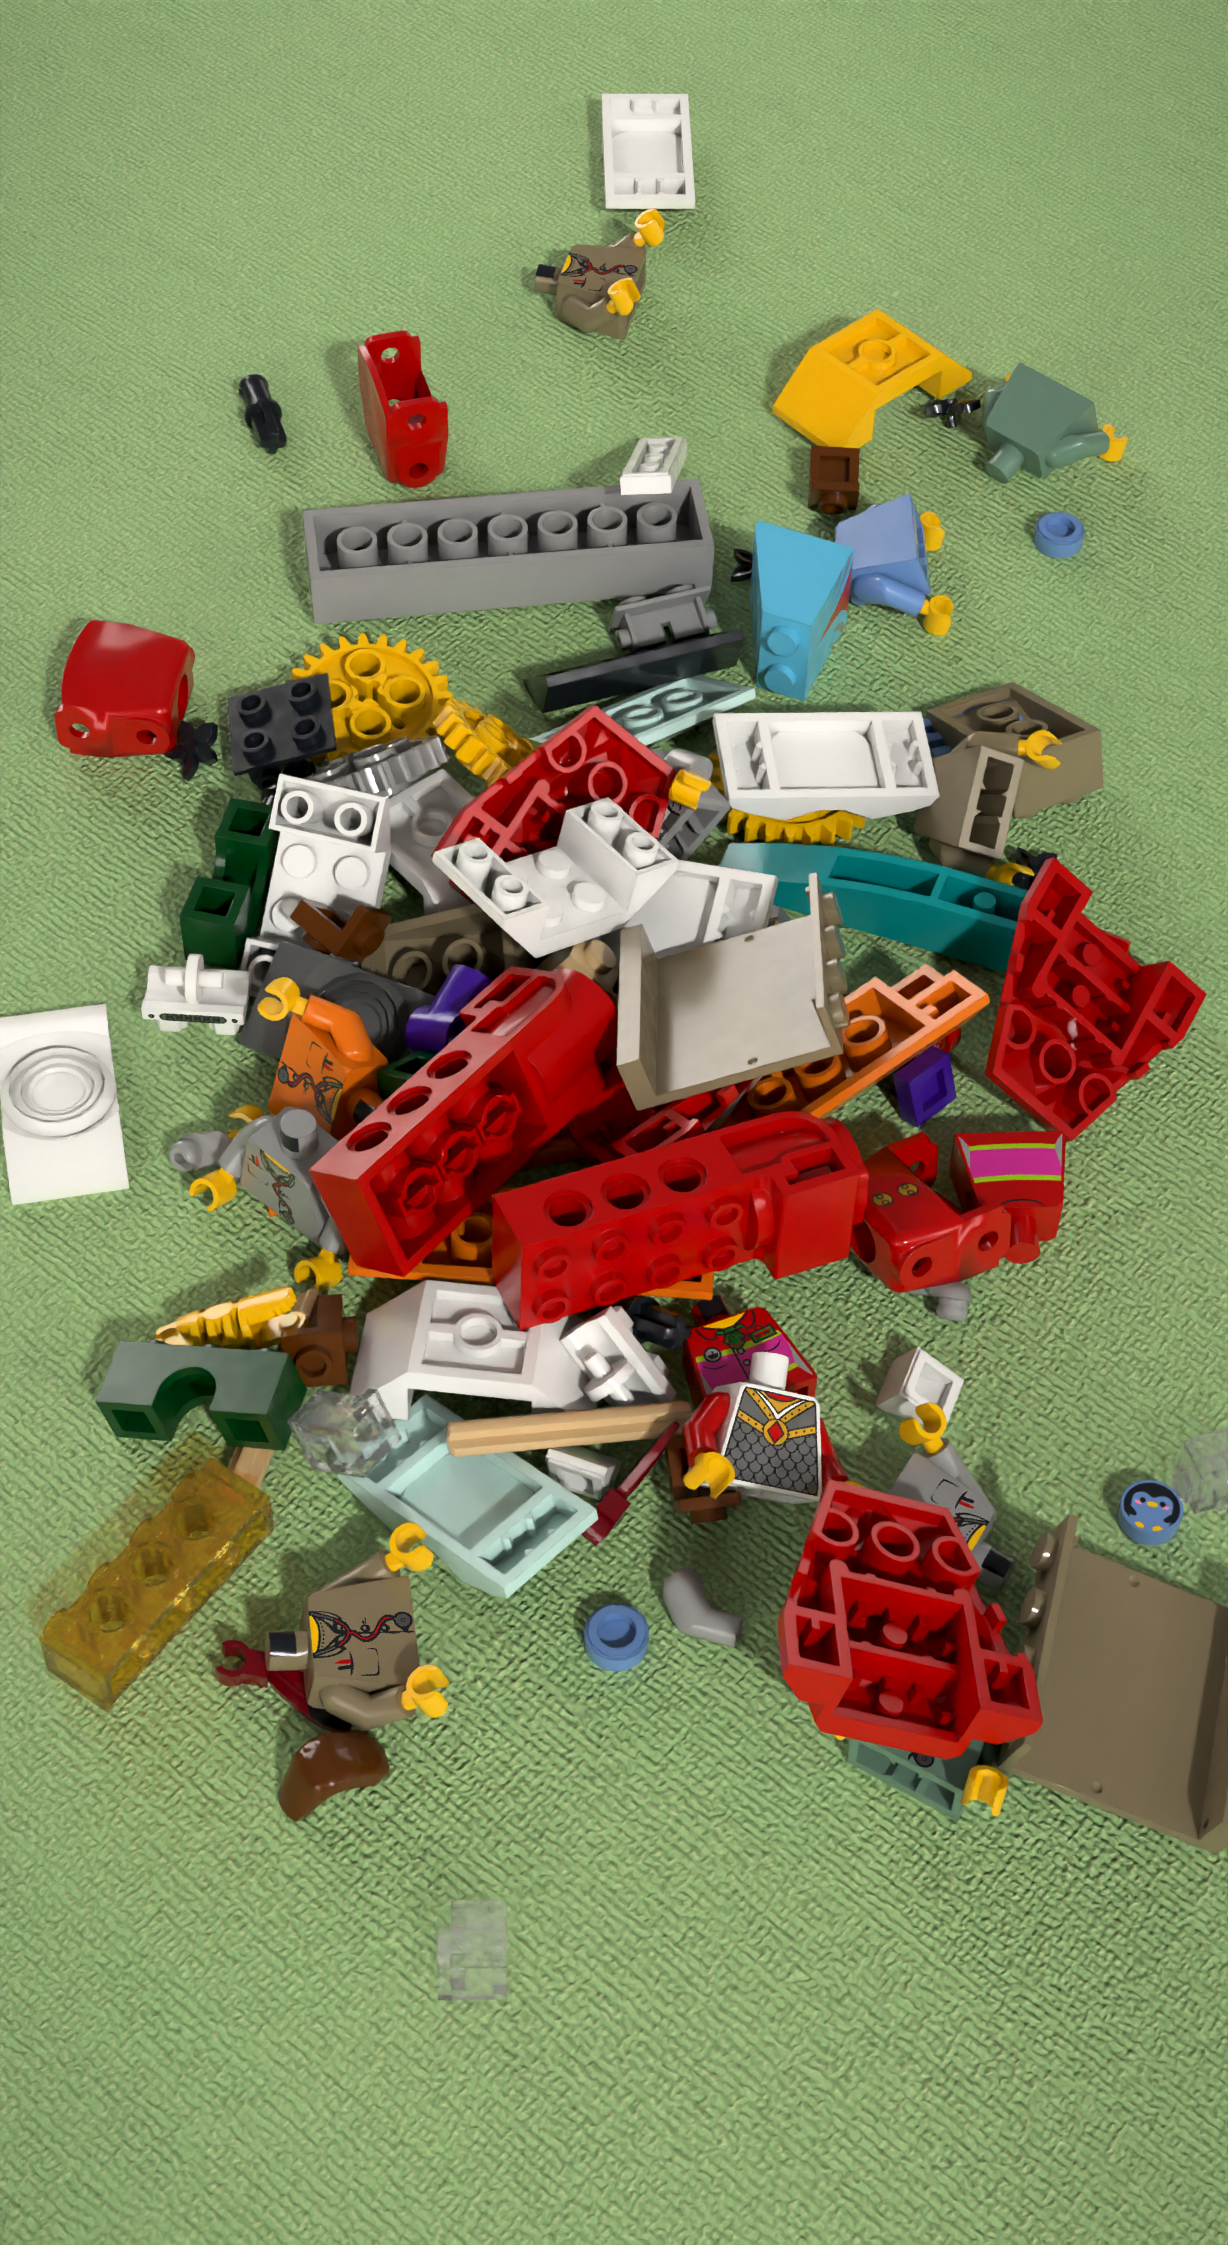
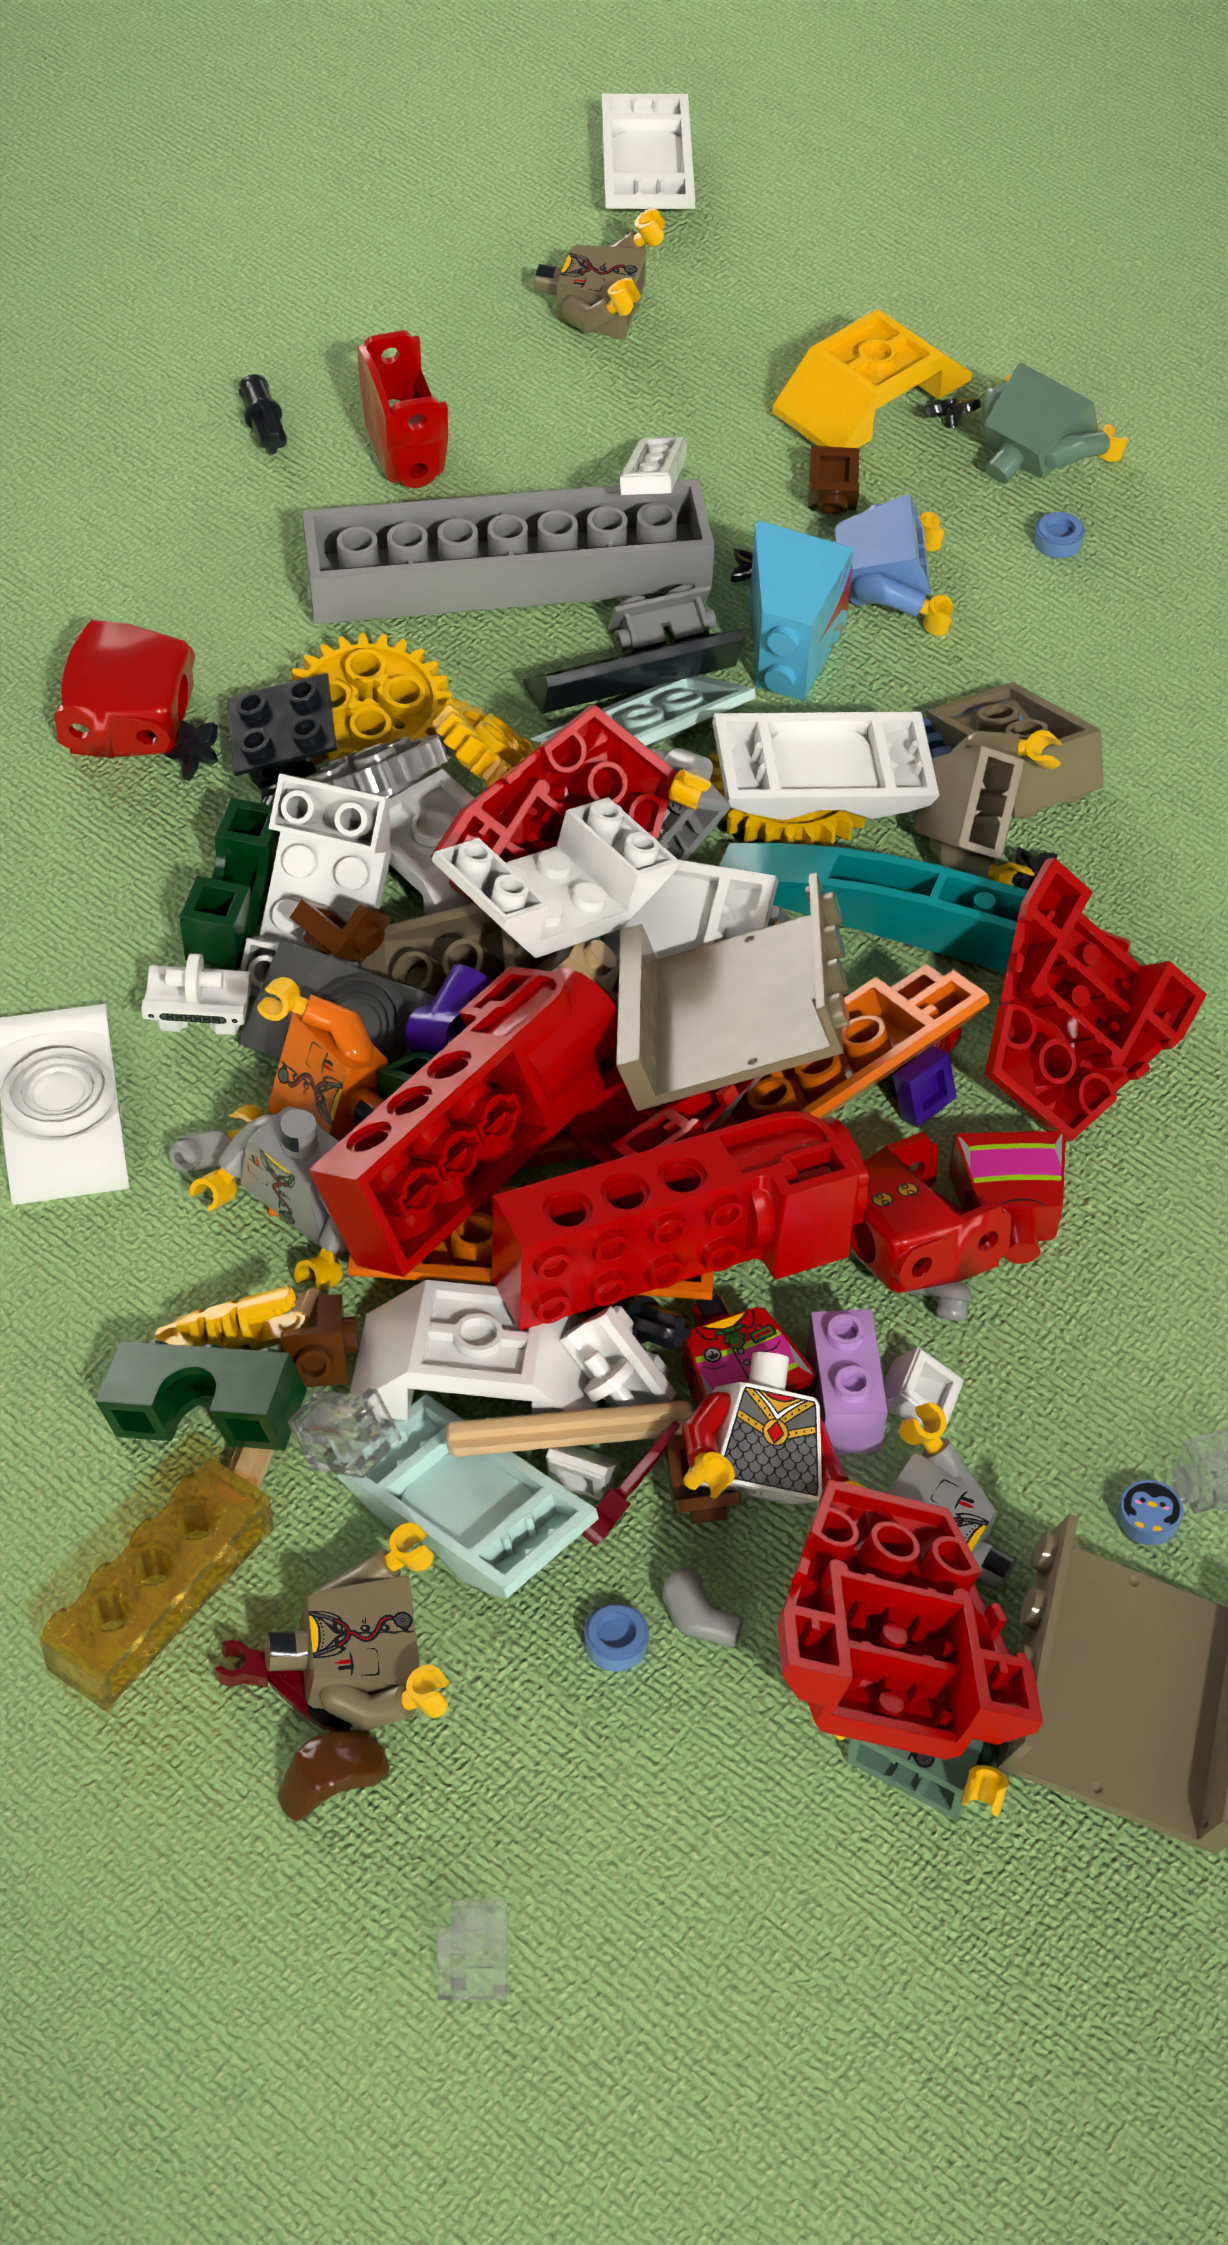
(849, 1379): none -> lavender brick

